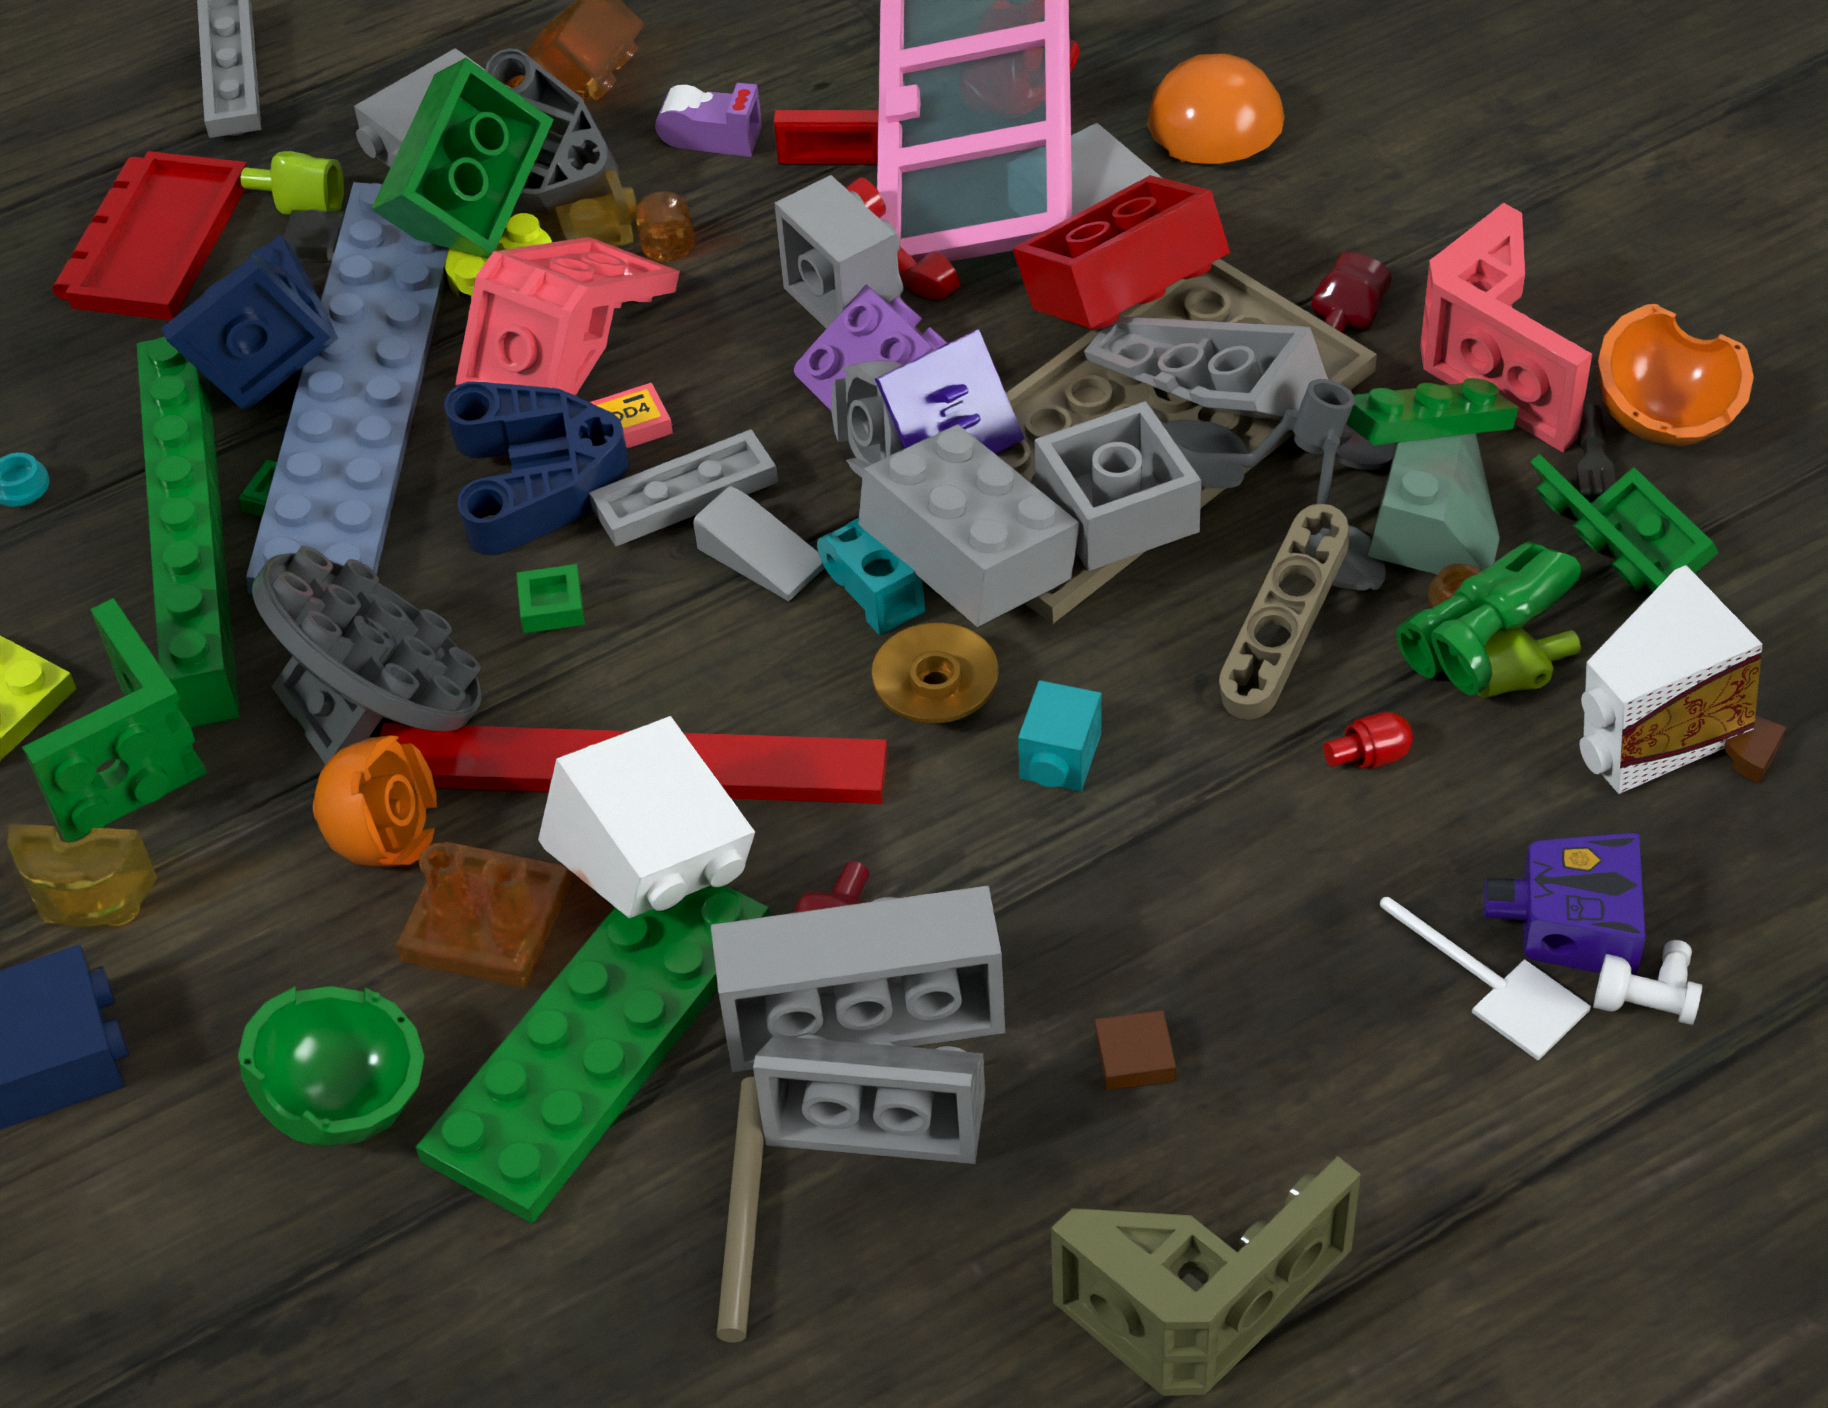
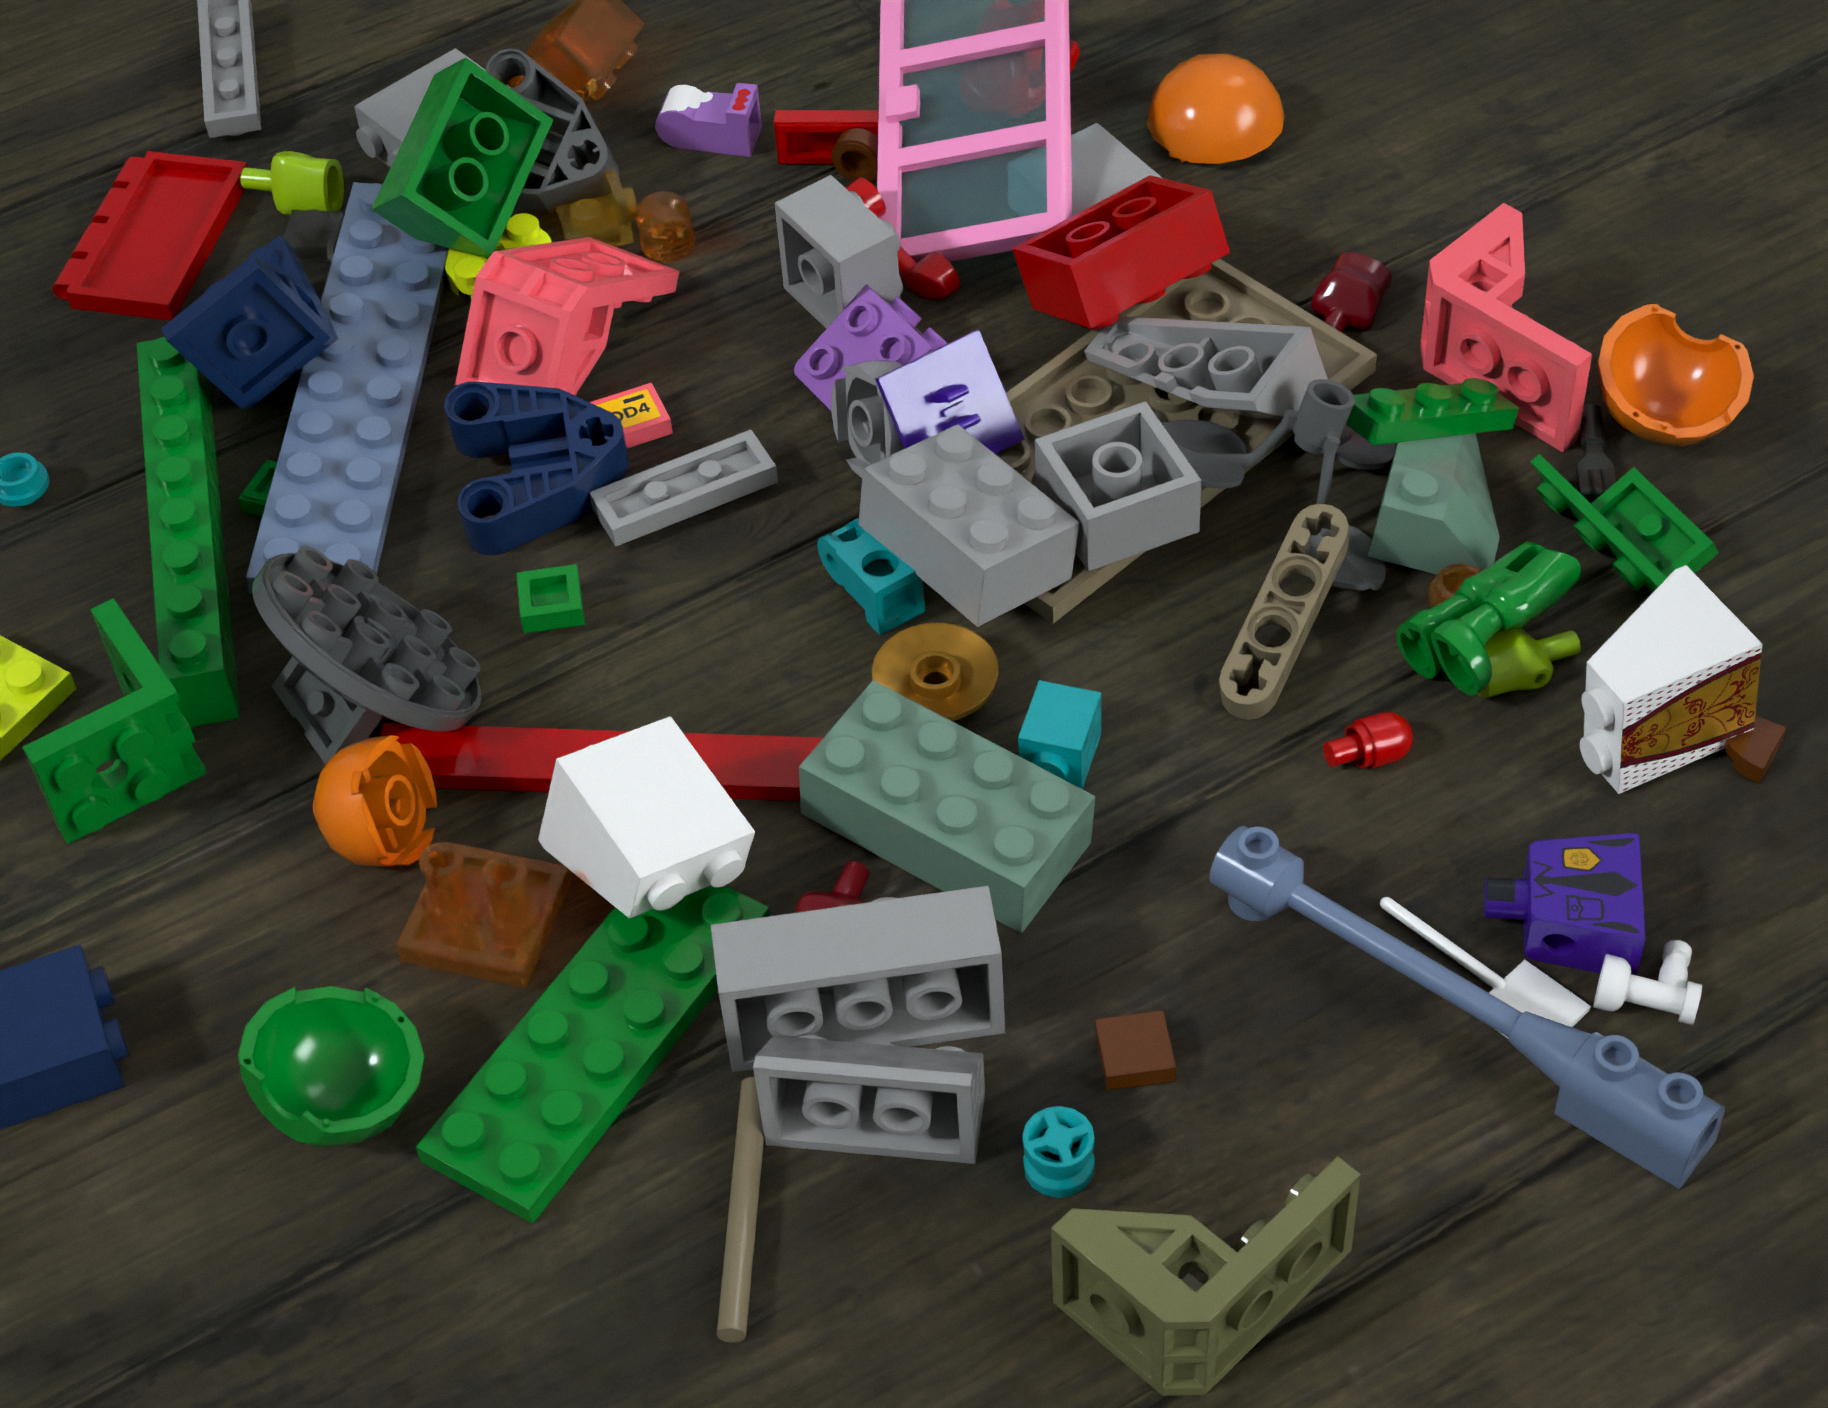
(85, 879): clear yellow cylinder -> none
(755, 544): light grey slope -> none
(856, 154): none -> reddish brown tile
(946, 803): none -> sand green brick
(1070, 1137): none -> teal wheel
(1602, 1081): none -> sand blue bar

